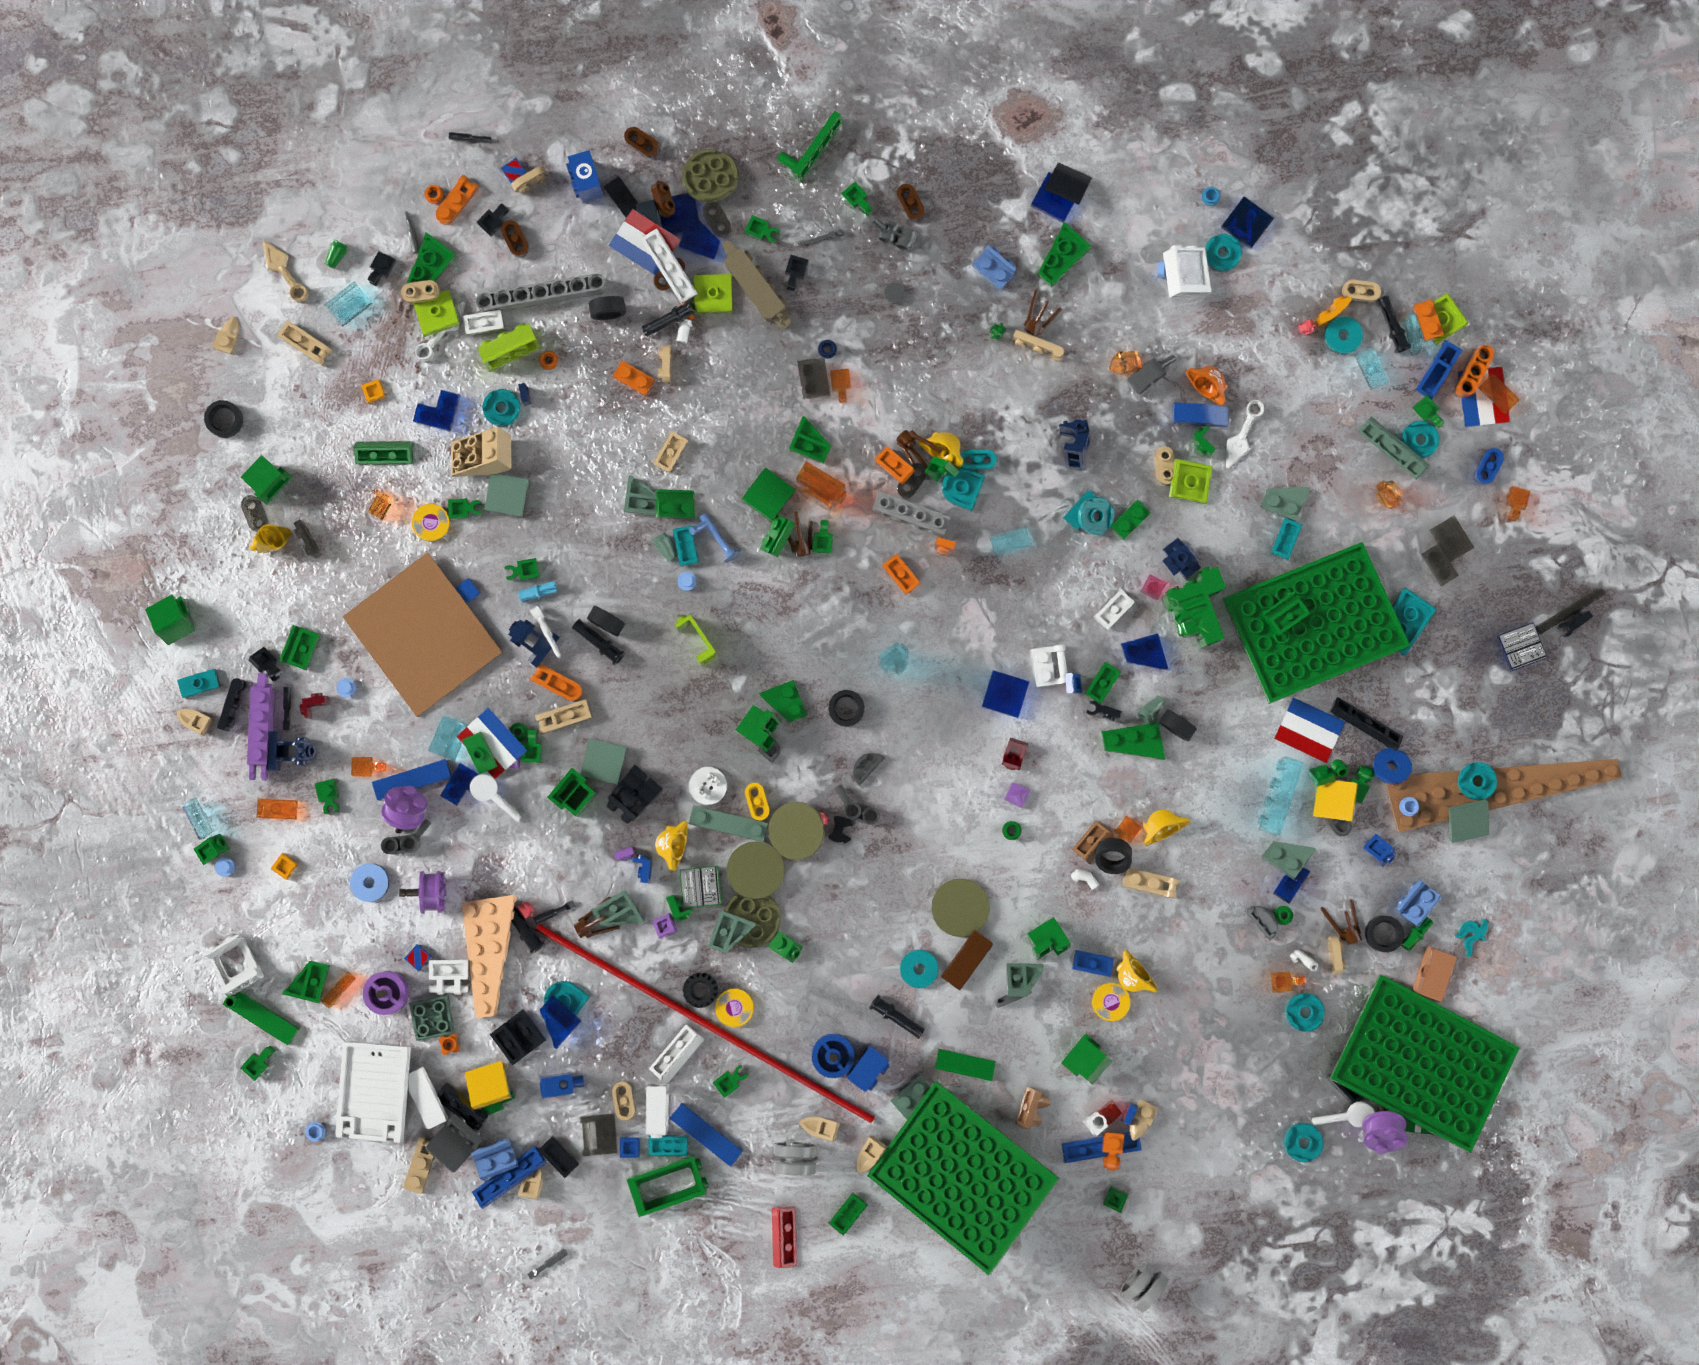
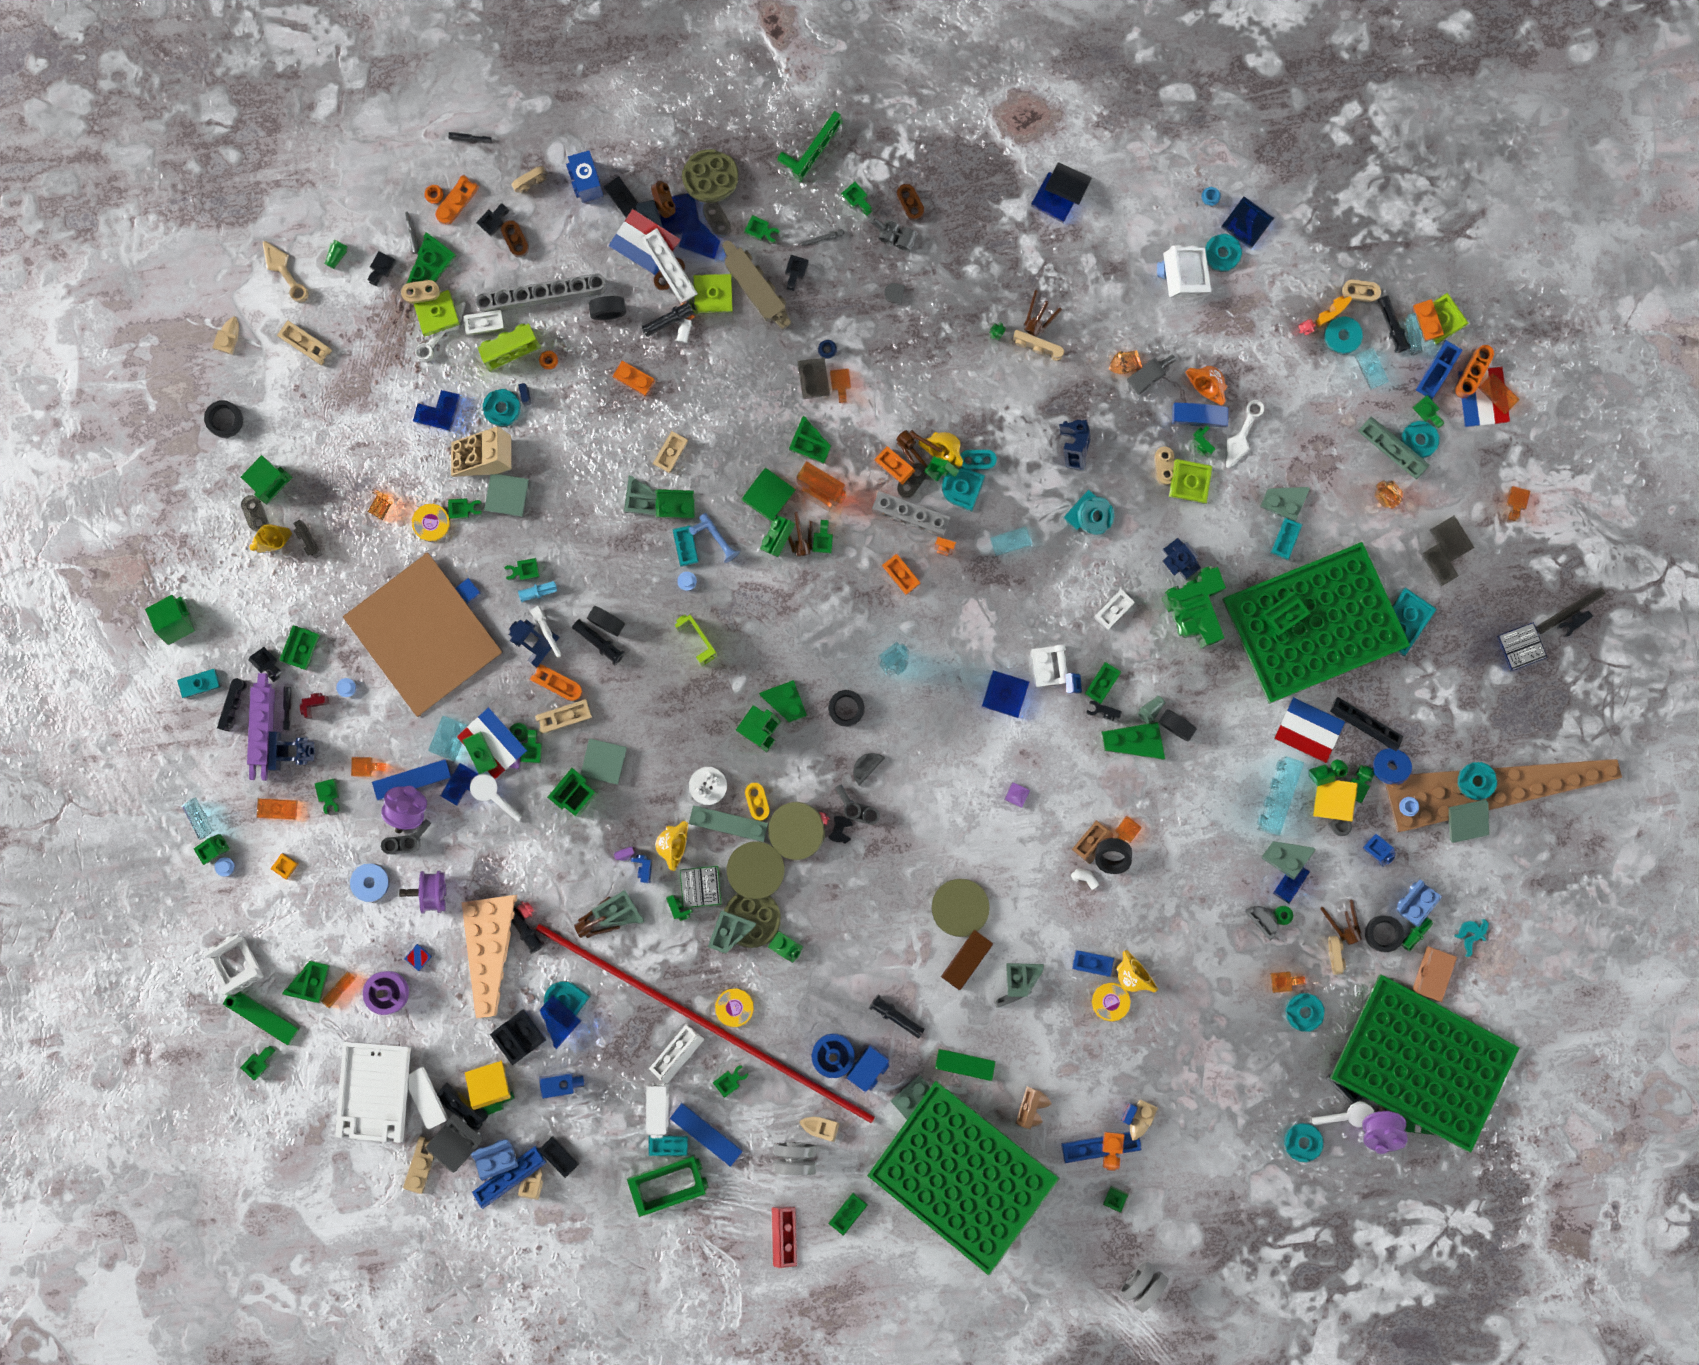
(194, 720): tan plate -> none
(315, 1131): light blue plate -> none
(348, 304): clear light blue plate -> none
(373, 391): light orange tile -> none
(383, 452): green slope -> none
(432, 1017): sand green tile -> none
(445, 1049): orange plate -> none
(448, 970): white plate -> none
(513, 170): blue tile -> none
(548, 1263): dark grey piece -> none
(553, 912): black piece -> none
(605, 1134): clear smoke plate -> none
(622, 1100): tan plate -> none
(629, 1147): blue tile -> none
(633, 794): black hips -> none
(642, 142): reddish brown plate -> none
(664, 546): sand green cone -> none
(665, 371): tan plate -> none
(665, 926): medium lavender tile -> none
(700, 978): black tyre -> none
(772, 753): dark grey tile -> none
(870, 1154): tan plate -> none
(929, 974): teal tile -> none
(995, 267): medium blue bracket -> none
(1014, 754): dark red bracket -> none
(1016, 835): green plate -> none
(1048, 938): green plate -> none
(1064, 254): green wing -> none
(1087, 1059): green plate -> none
(1102, 1118): leg -> none
(1130, 519): green plate -> none
(1145, 652): clear blue wing -> none
(1150, 882): tan plate -> none
(1153, 587): clear pink plate -> none
(1163, 825): yellow hat -> none
(1298, 956): white arm -> none
(1489, 467): blue plate -> none

